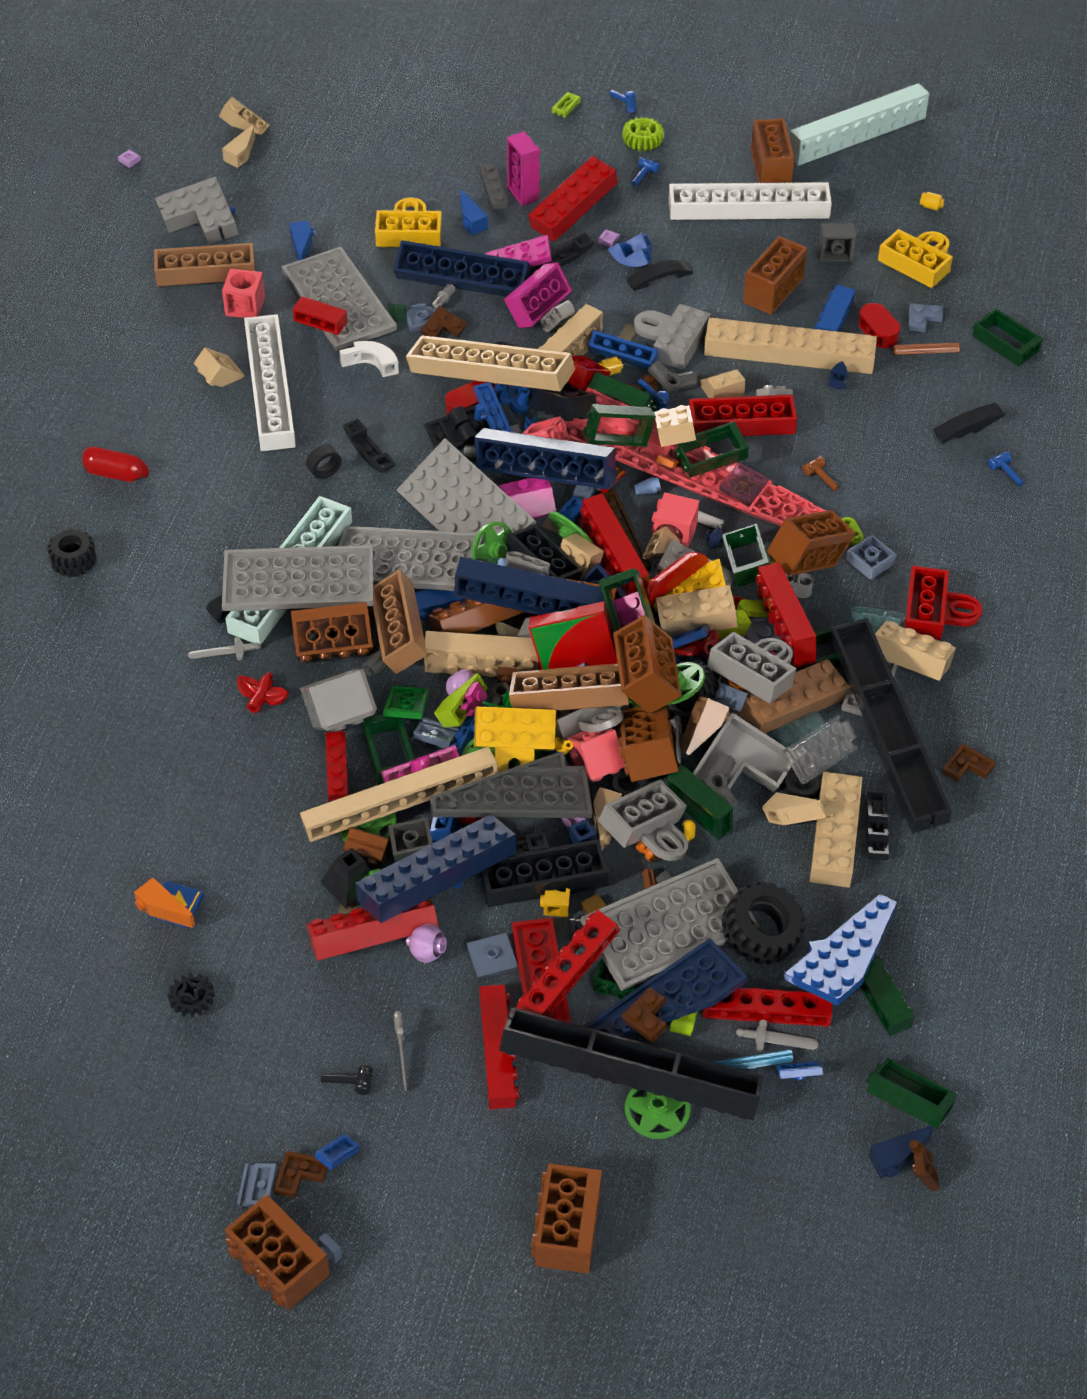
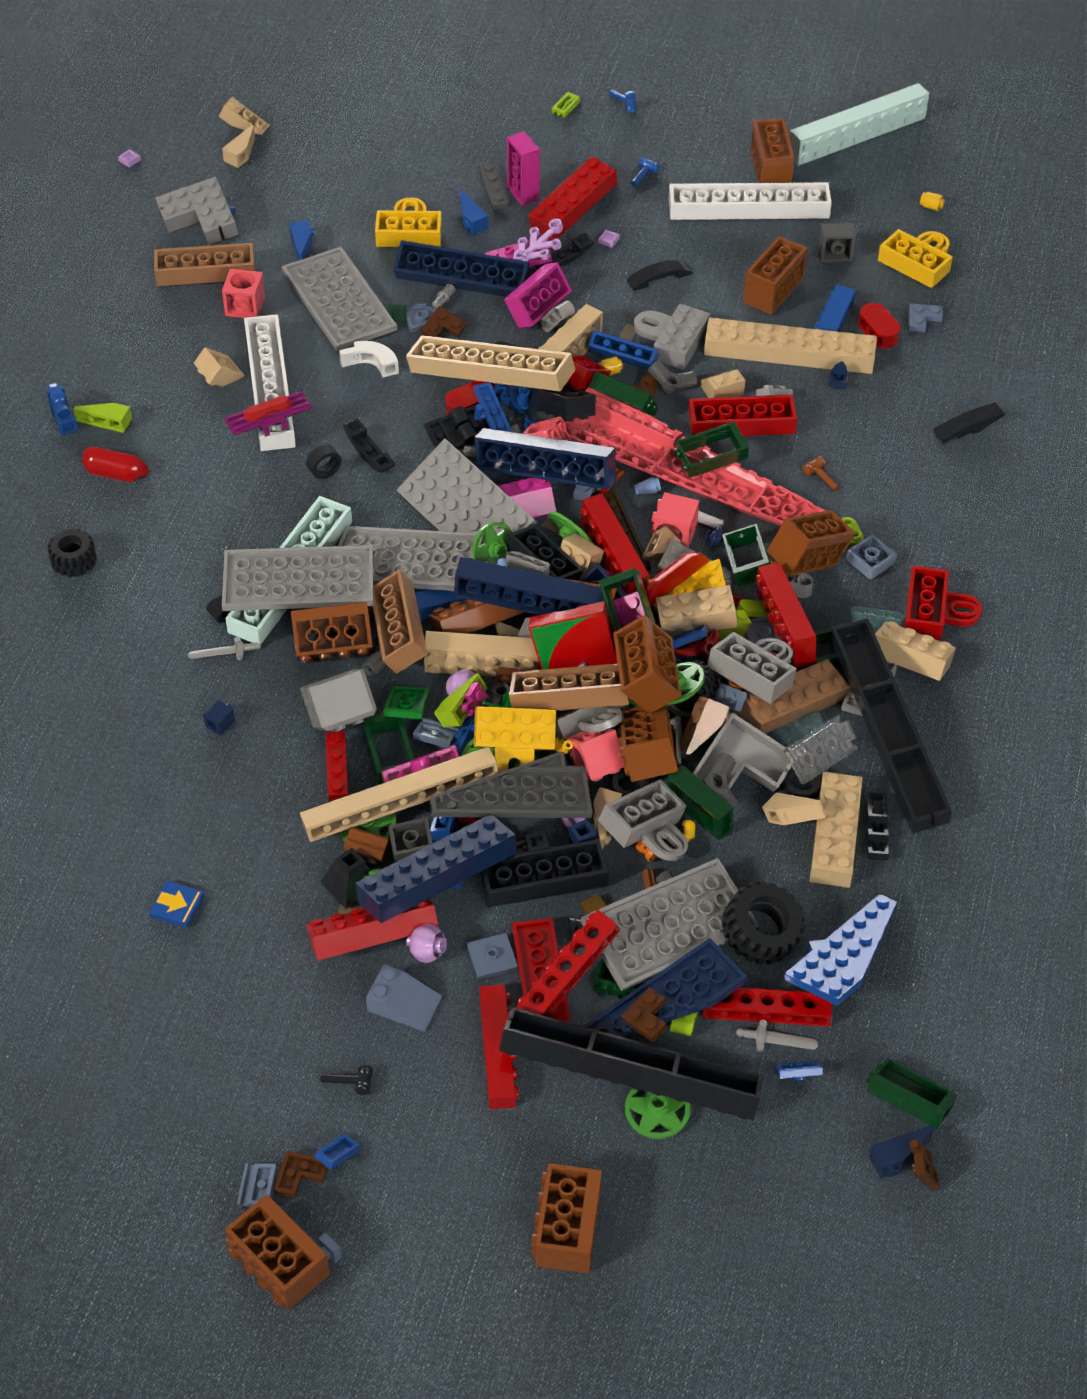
(60, 409): none -> blue hips
(107, 416): none -> lime slope
(161, 904): orange slope -> none
(199, 988): black gear -> none
(219, 717): none -> dark blue brick
(261, 691): red plant -> none
(268, 414): none -> magenta piece
(320, 315): red brick -> none
(399, 1029): light grey sword -> none
(402, 998): none -> sand blue slope
(535, 244): none -> lavender plant
(555, 903): yellow brick -> none
(572, 509): blue plate -> none
(634, 251): brick -> none
(643, 134): lime gear -> none
(643, 430): dark green window -> none
(662, 397): blue piece -> none
(667, 461): orange tile -> none
(675, 425): tan brick -> none
(743, 483): tile -> none
(759, 1060): dark azure axle -> none
(886, 999): dark green brick -> none
(929, 348): dark orange axle -> none
(968, 759): reddish brown plate -> none
(1001, 461): blue piece -> none
(1021, 333): dark green window -> none

